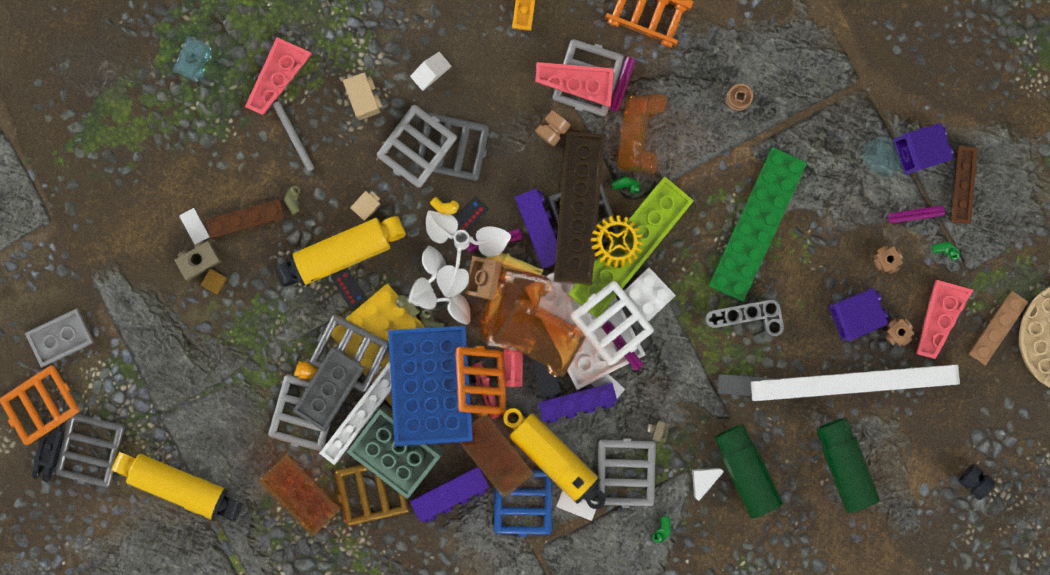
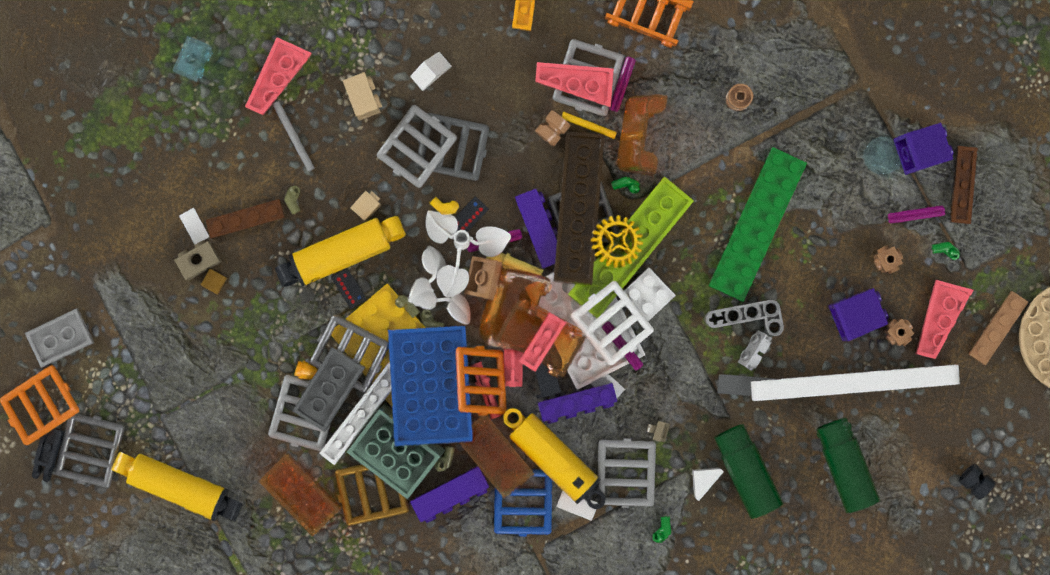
(446, 460): none -> olive arm
(542, 341): none -> coral tile
(589, 125): none -> yellow bar
(758, 342): none -> light grey hinge

